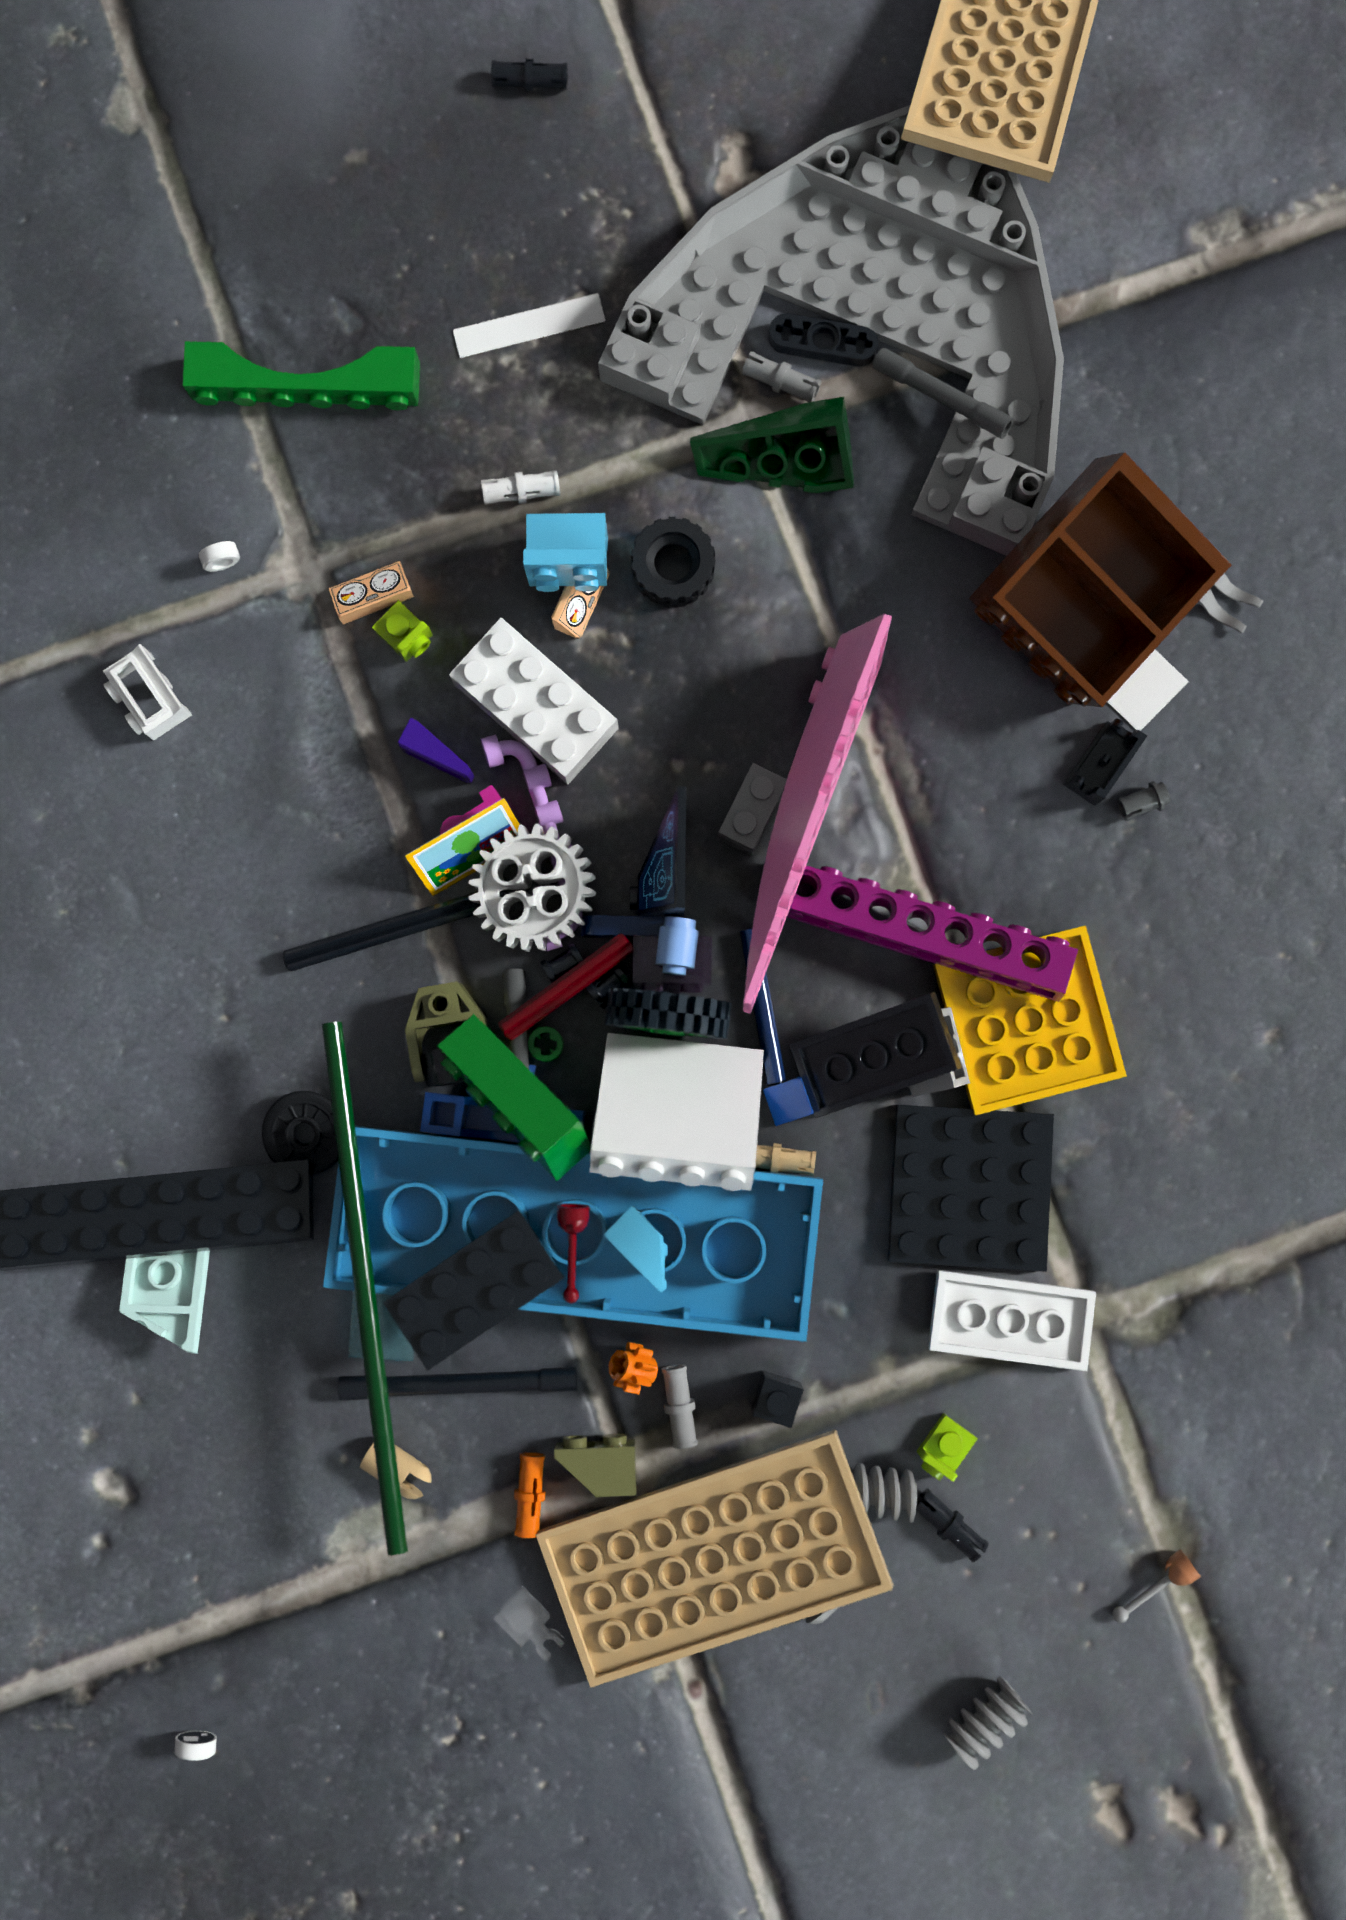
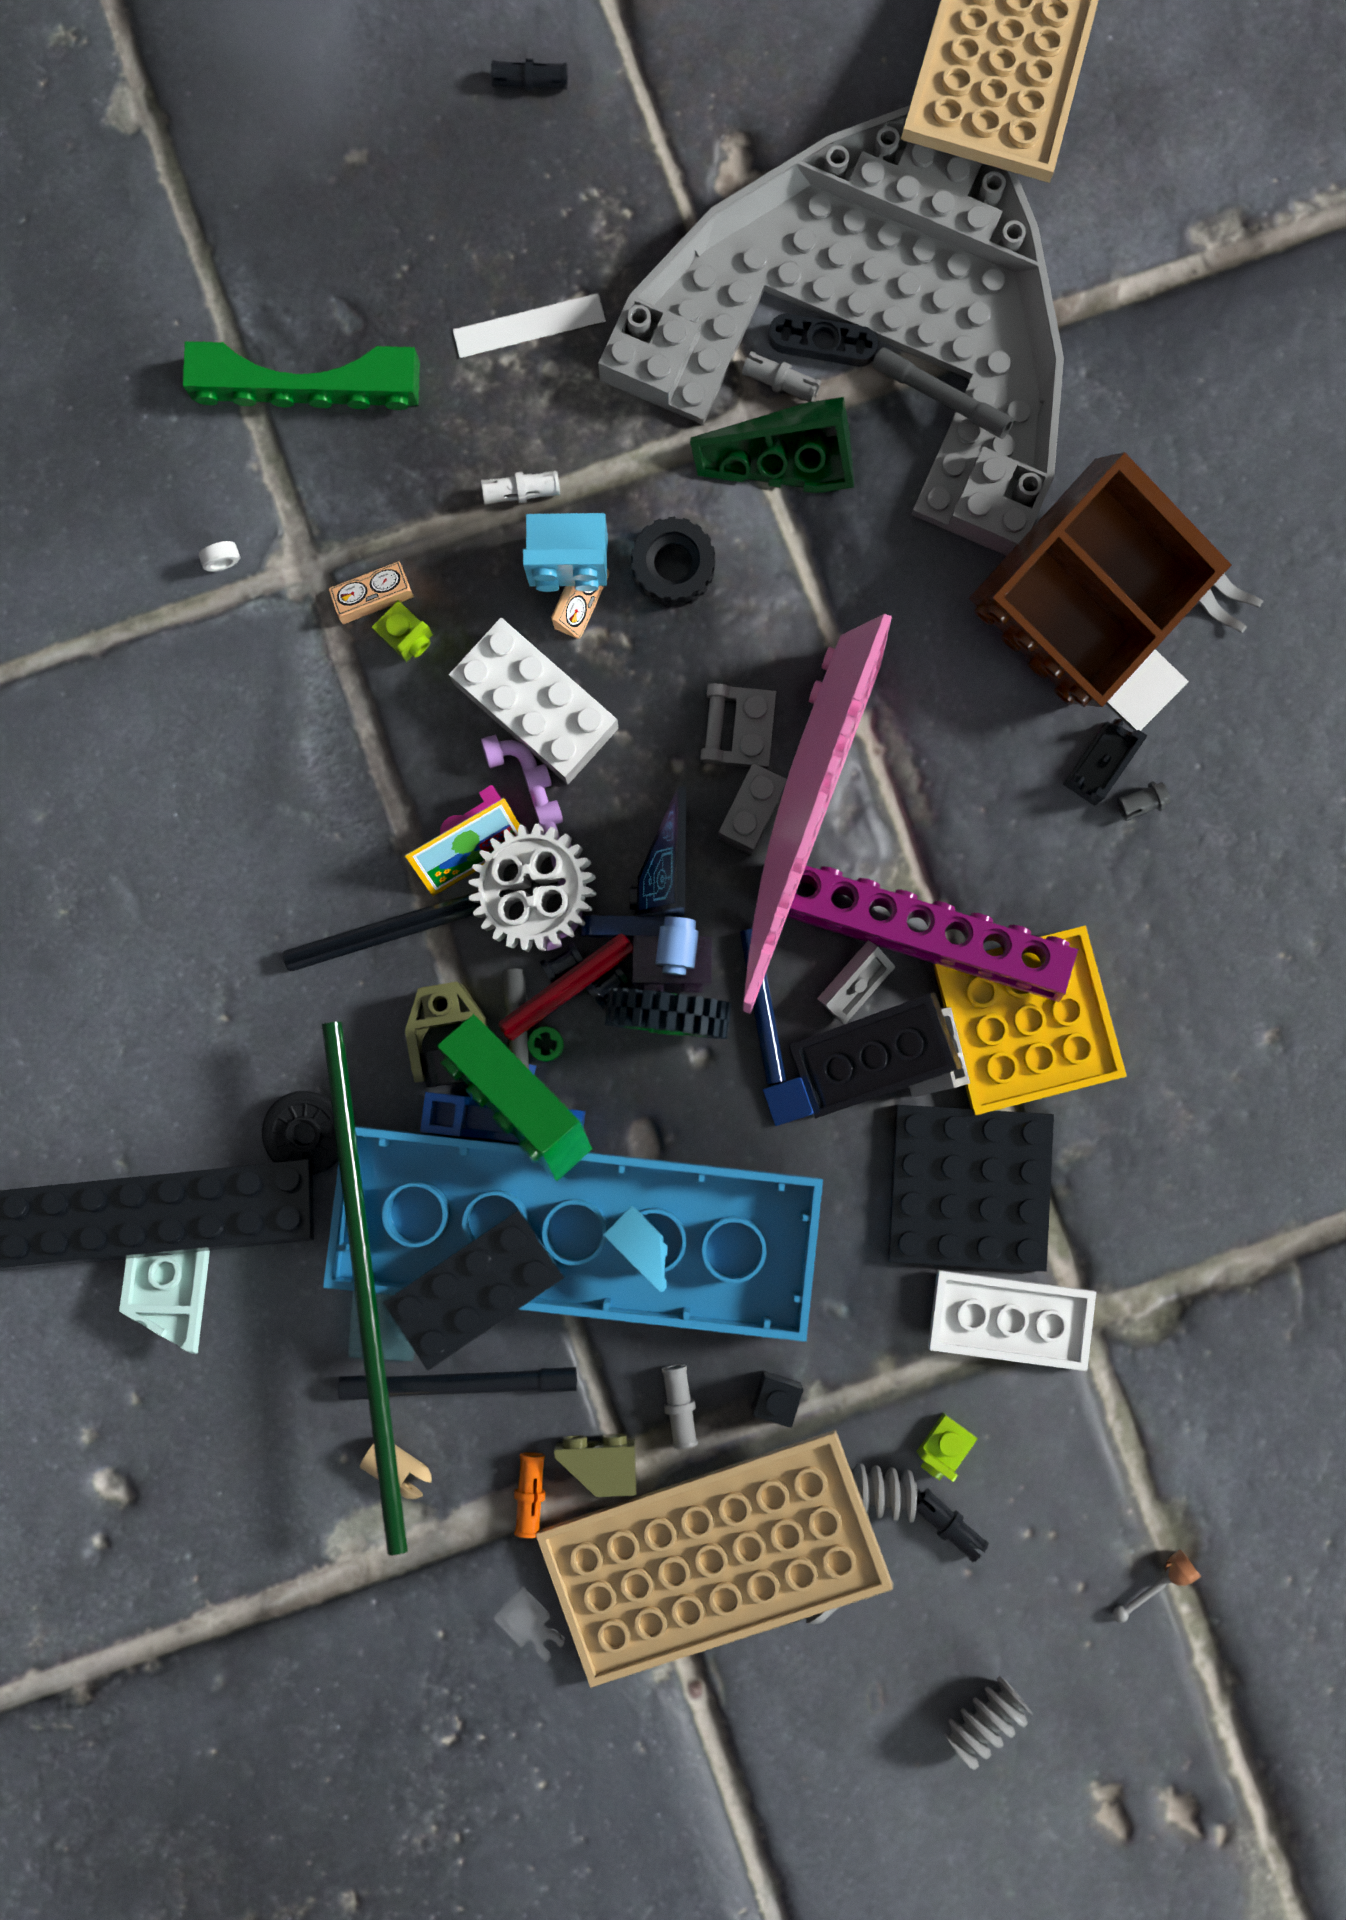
(172, 710): white window -> none
(195, 1745): white tile -> none
(424, 746): dark purple slope -> none
(572, 1220): dark red hinge -> none
(633, 1368): orange gear -> none
(678, 1112): white brick -> none
(751, 726): none -> light grey plate
(785, 1159): tan pin -> none
(856, 982): none -> light grey plate

